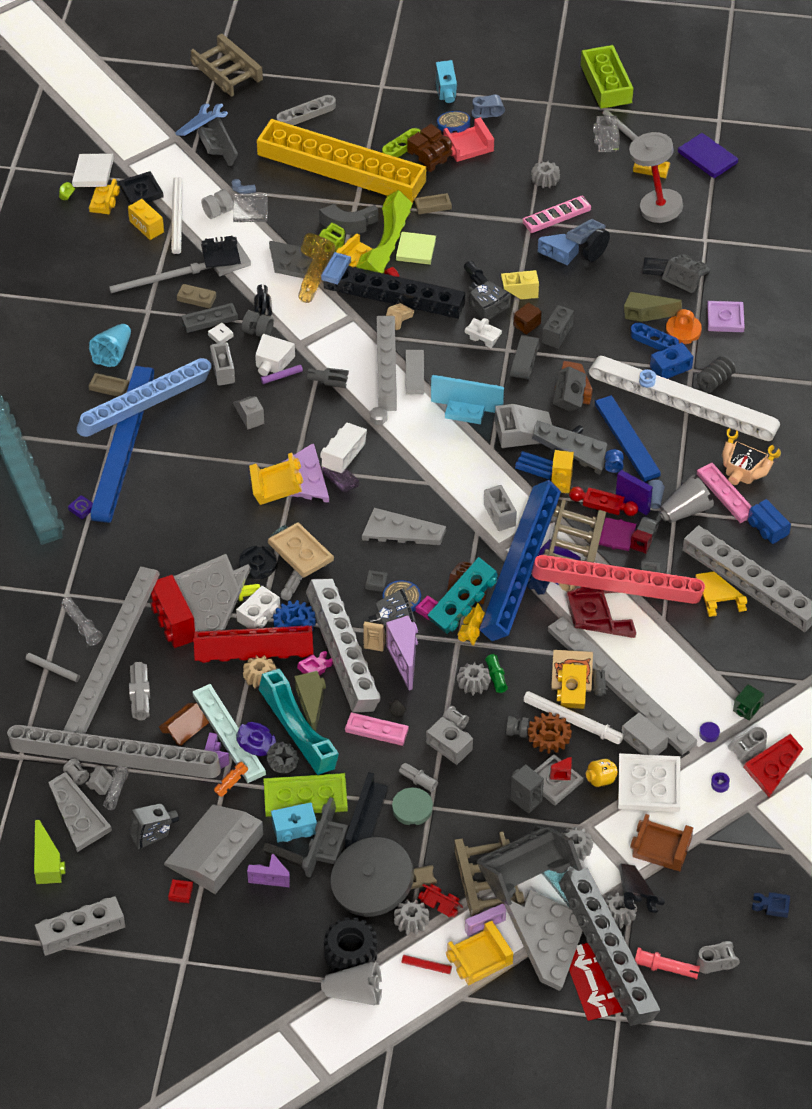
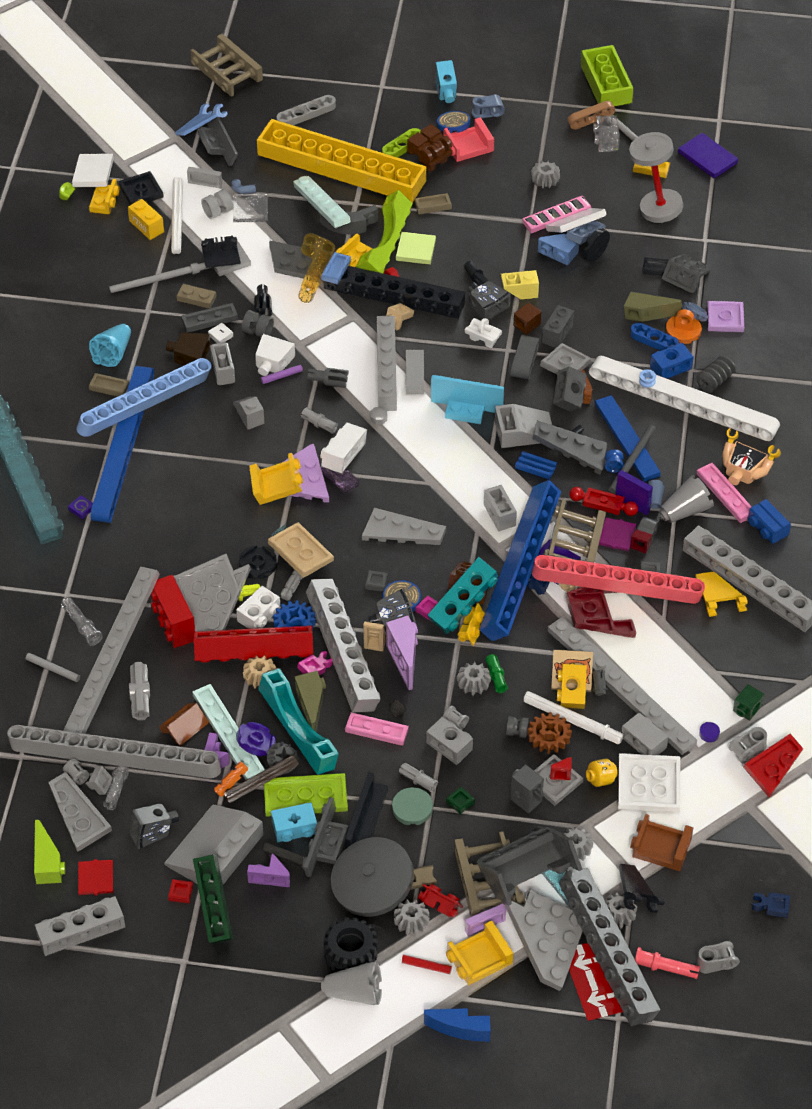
(95, 877): none -> red piece
(189, 347): none -> dark brown torso
(204, 177): none -> light grey tile
(213, 899): none -> dark green brick
(261, 778): none -> dark brown axle
(319, 420): none -> light grey pin
(321, 201): none -> light aqua plate
(327, 234): lime piece -> none
(458, 1024): none -> blue slope
(460, 800): none -> dark green tile
(562, 470): yellow brick -> none
(563, 357): none -> light grey tile
(576, 220): none -> white tile
(581, 117): none -> medium nougat beam
(634, 455): none -> dark grey piece
(699, 313): none -> sand blue gear
(720, 787): dark purple bush -> none

